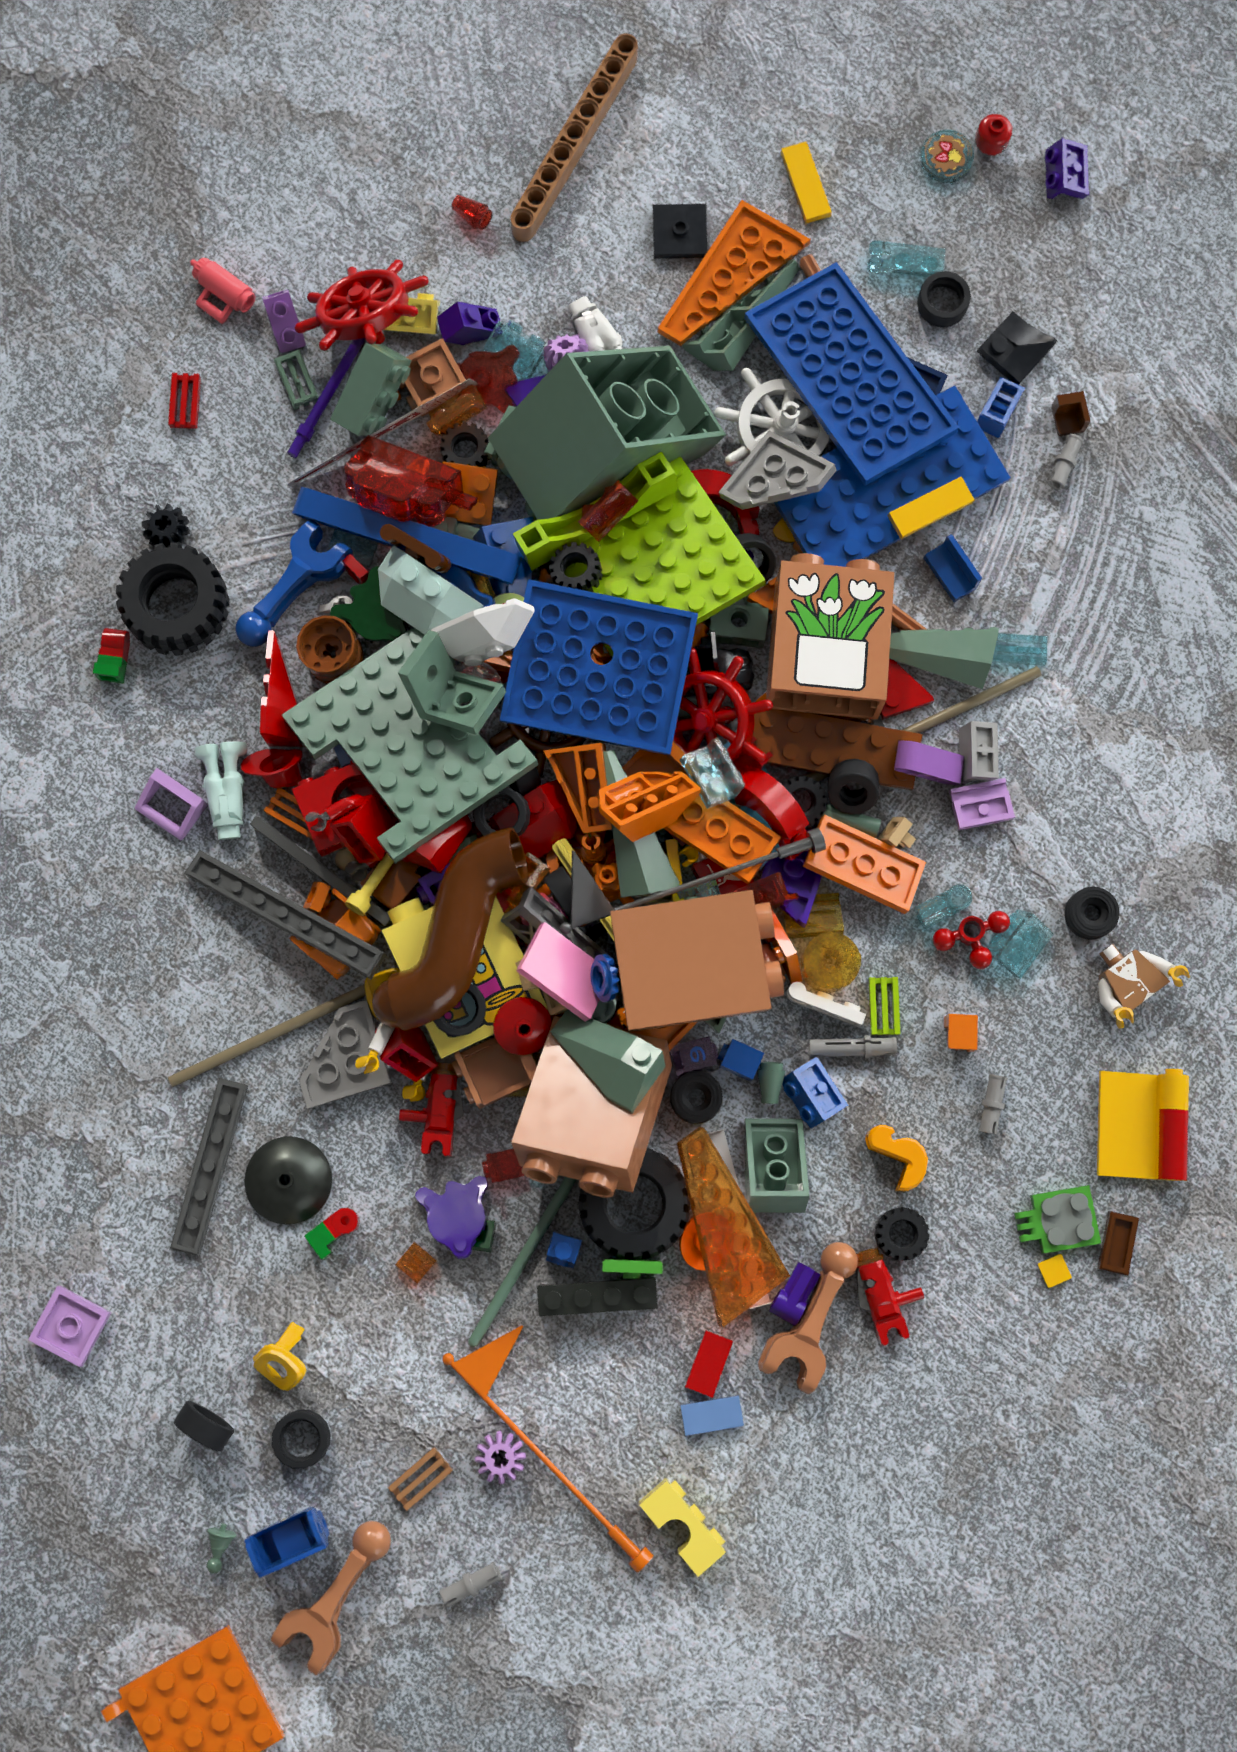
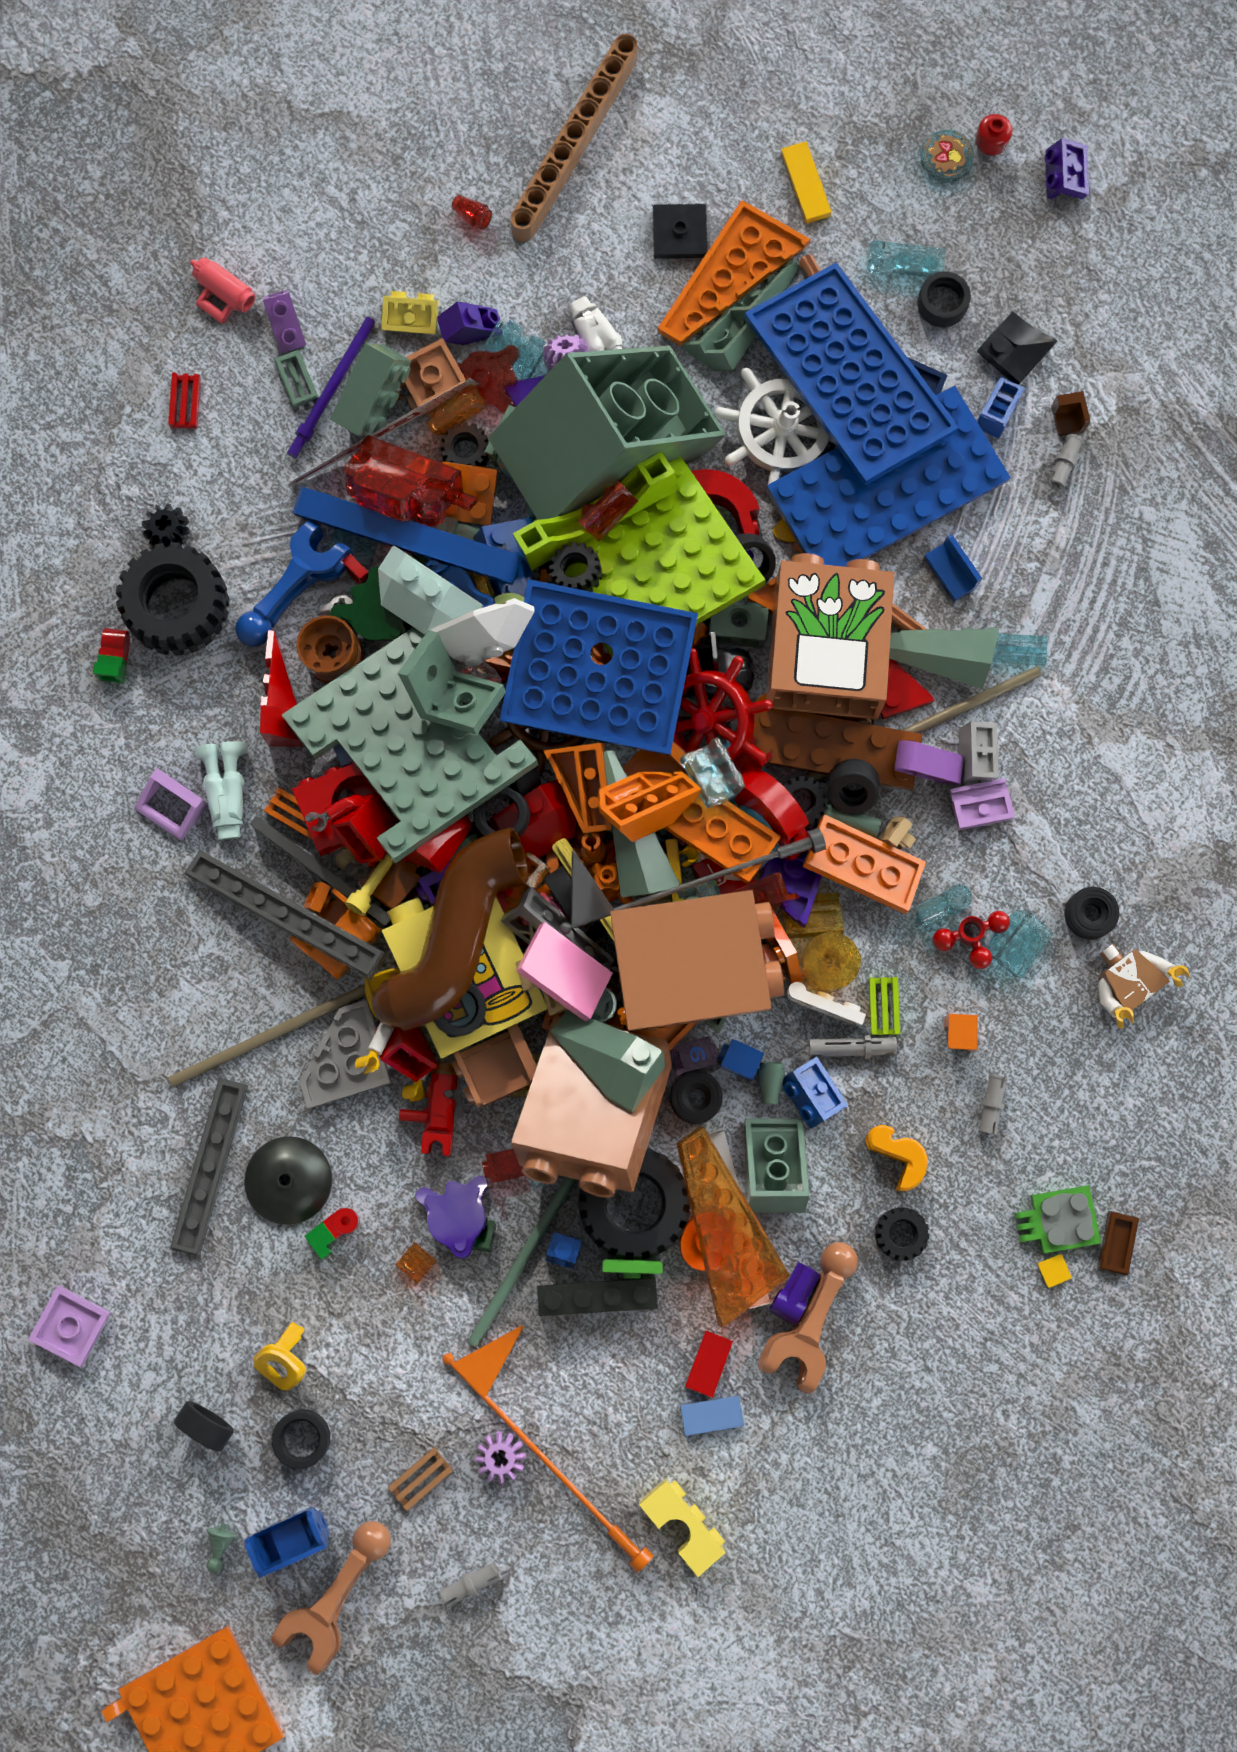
(275, 766): red piece -> none
(361, 305): red piece -> none
(415, 548): reddish brown plate -> none
(514, 1014): red dish -> none
(604, 977): blue gear -> none
(776, 473): light grey plate -> none
(879, 1297): red piece -> none
(931, 507): yellow tile -> none
(1143, 1125): yellow door -> none

